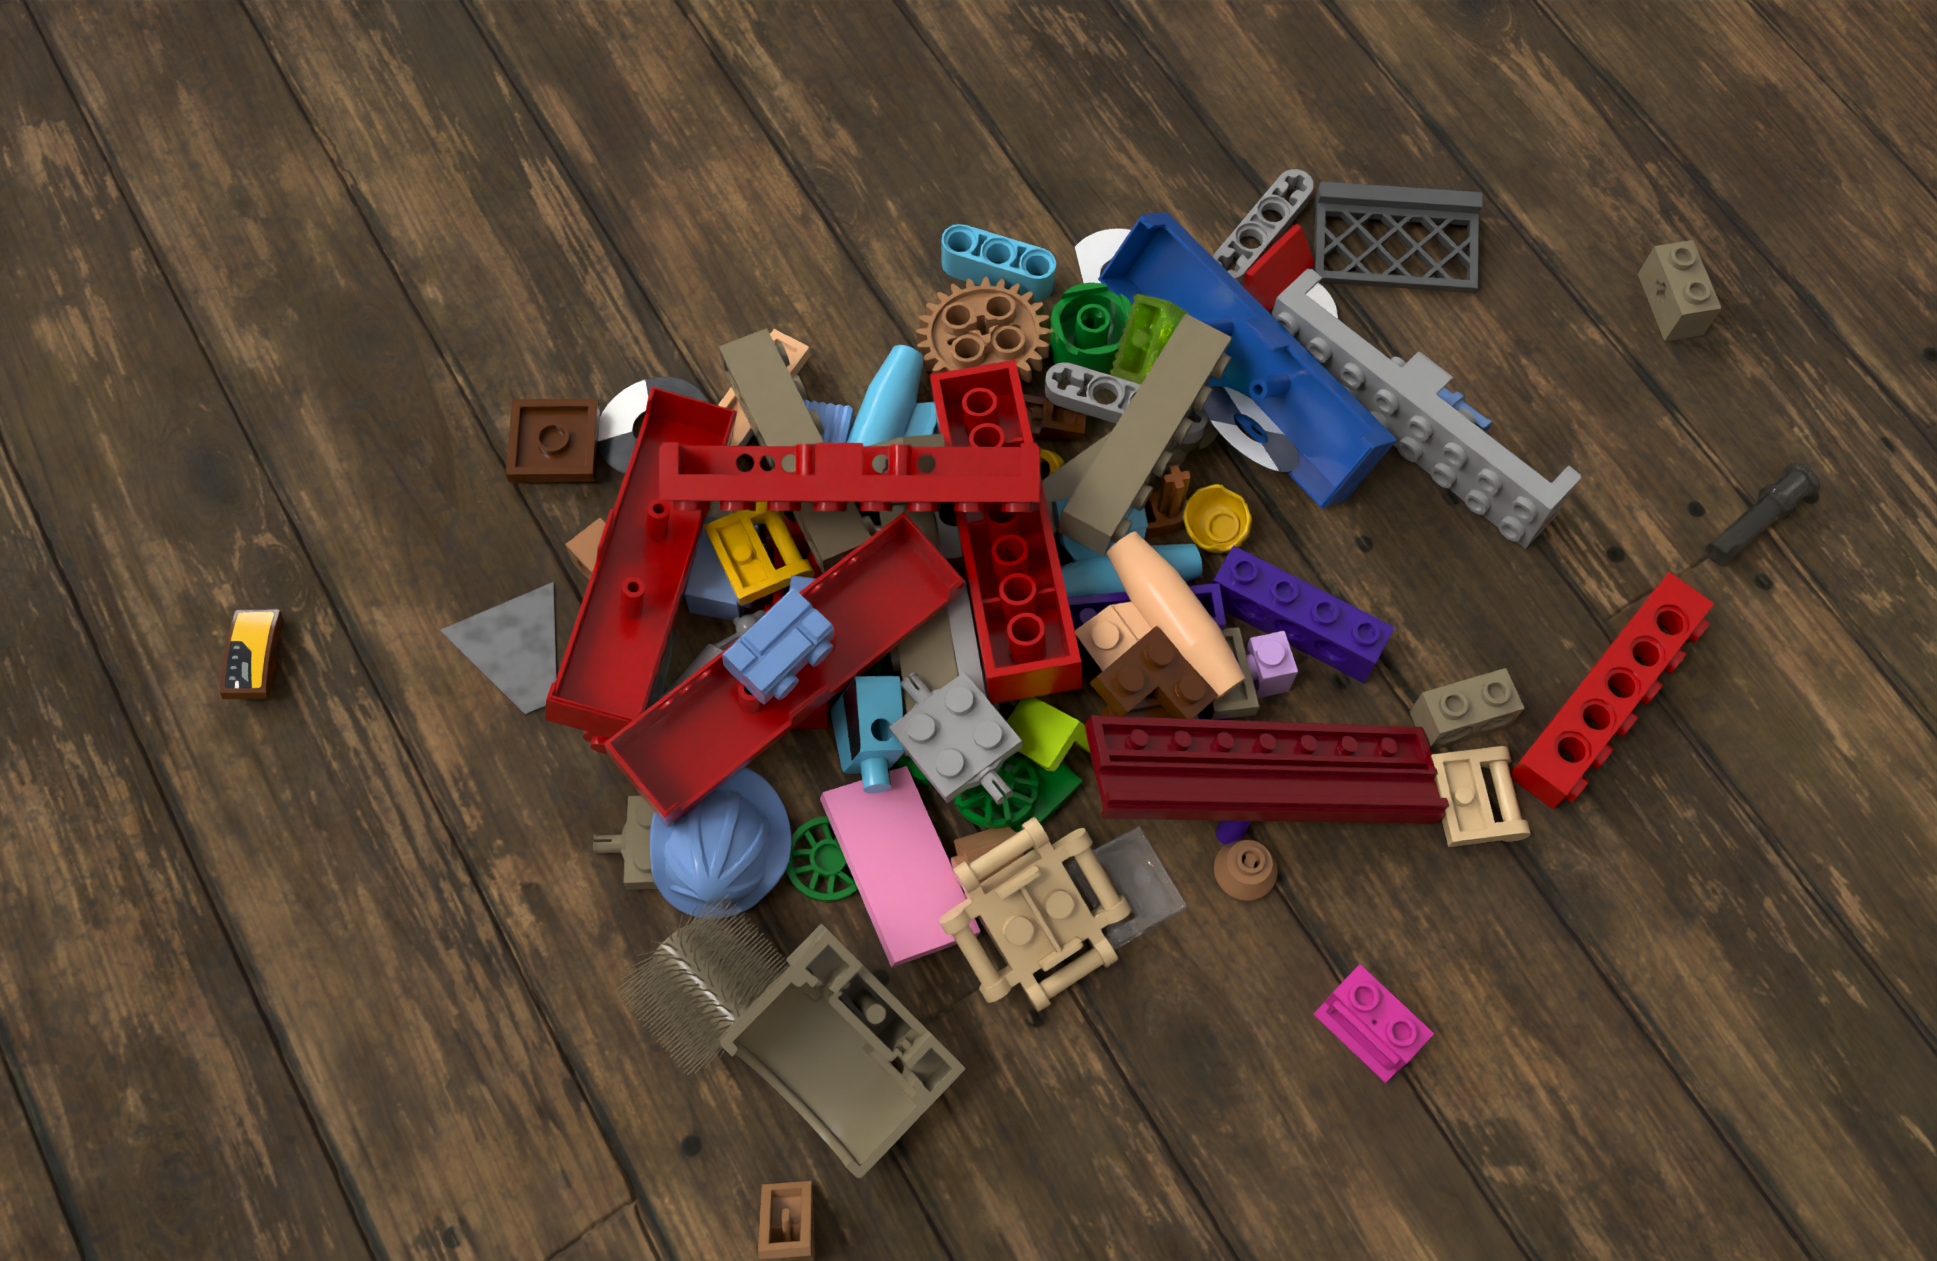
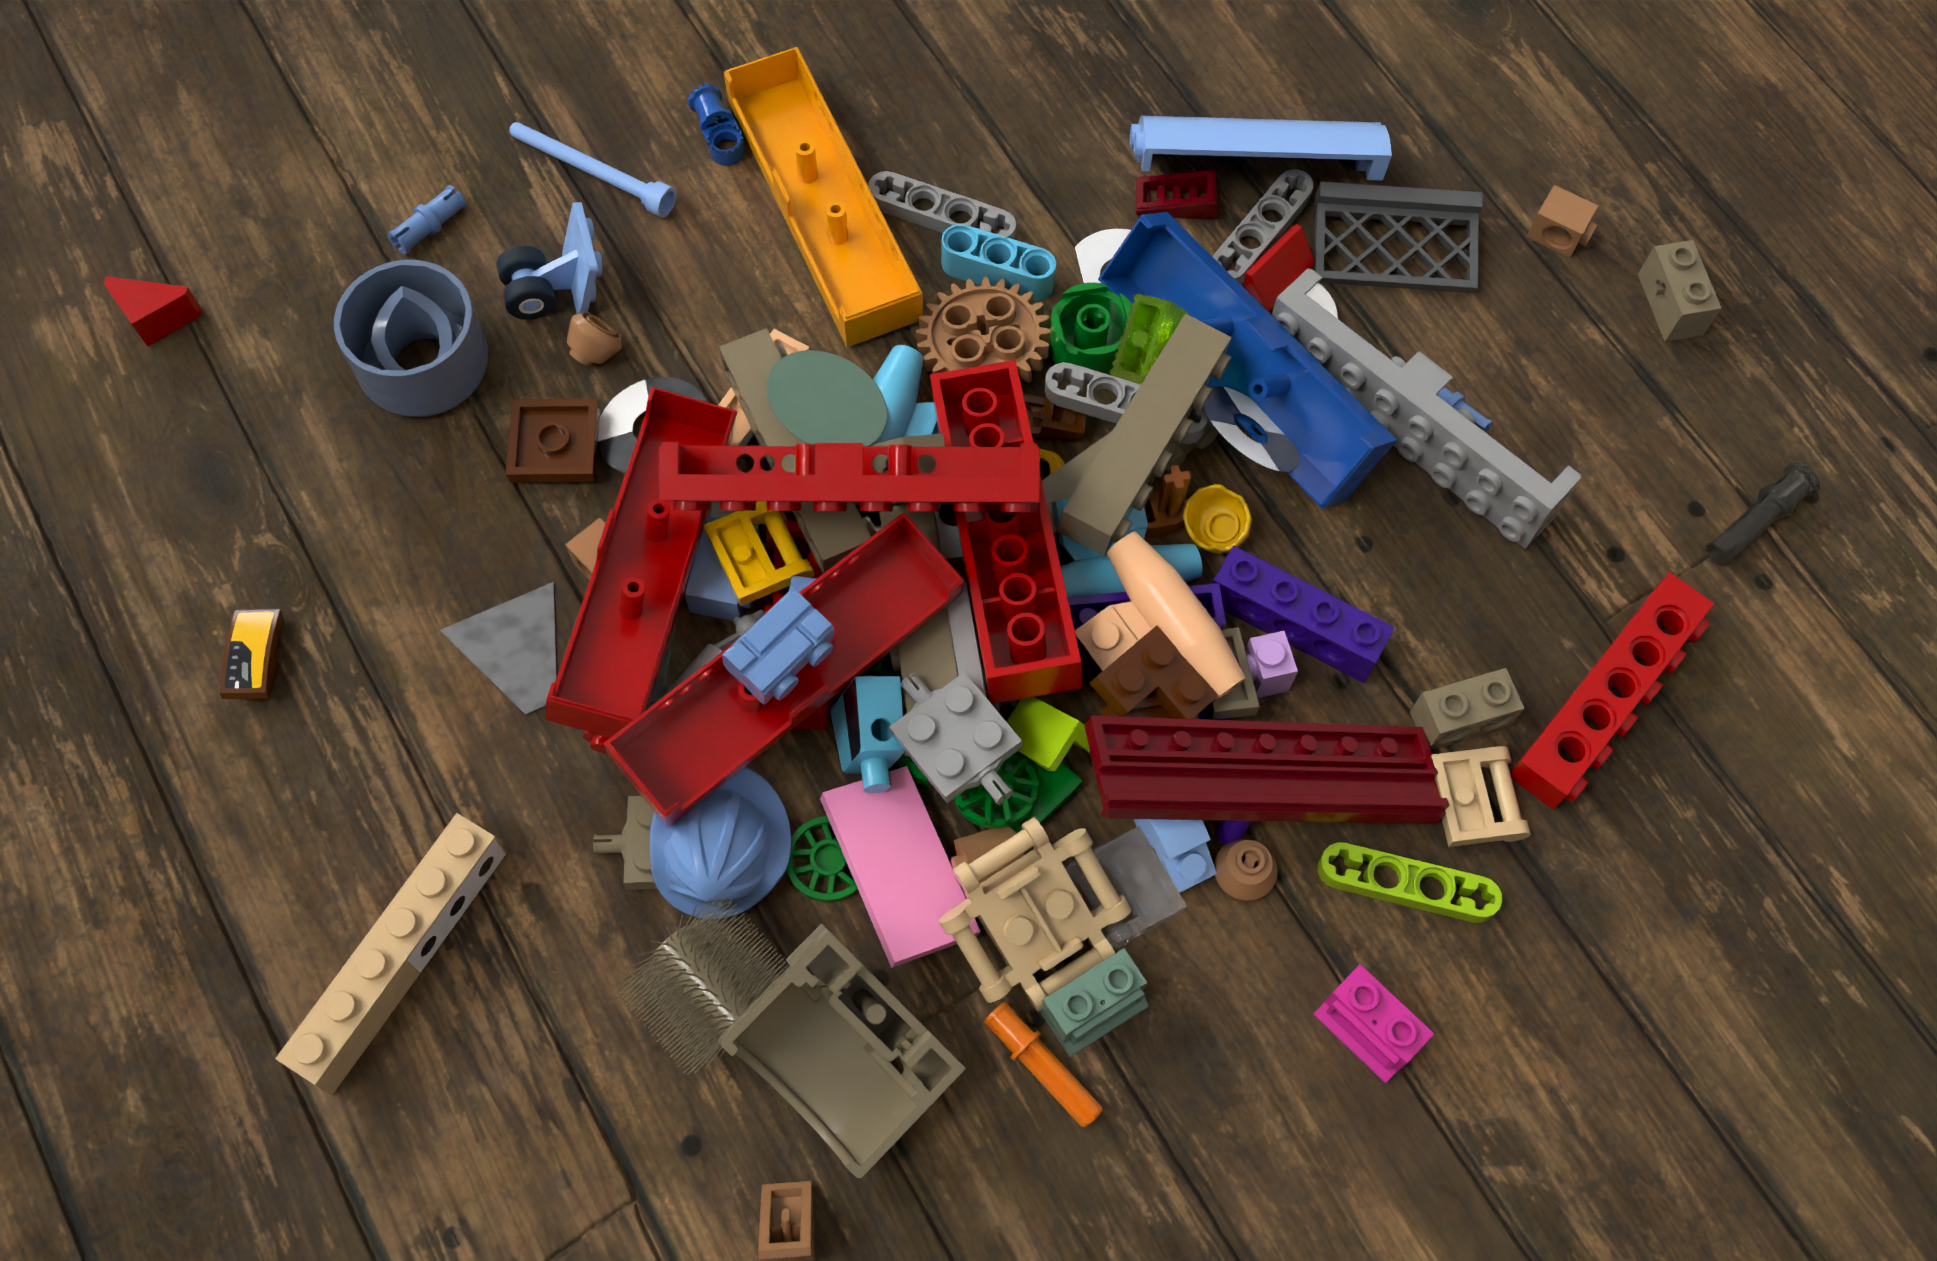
(154, 307): none -> red slope
(392, 955): none -> tan brick
(403, 305): none -> sand blue piece
(426, 219): none -> medium blue pin
(532, 281): none -> plate
(592, 339): none -> medium nougat cone
(656, 196): none -> light blue piece
(717, 124): none -> blue connector
(823, 197): none -> light orange piece
(826, 399): none -> sand green sticker
(945, 204): none -> light grey beam
(1043, 1064): none -> orange axle
(1095, 1002): none -> sand green window
(1180, 849): none -> light blue brick
(1189, 208): none -> dark red slope
(1357, 141): none -> light blue cylinder
(1408, 887): none -> lime beam
(1563, 222): none -> medium nougat brick

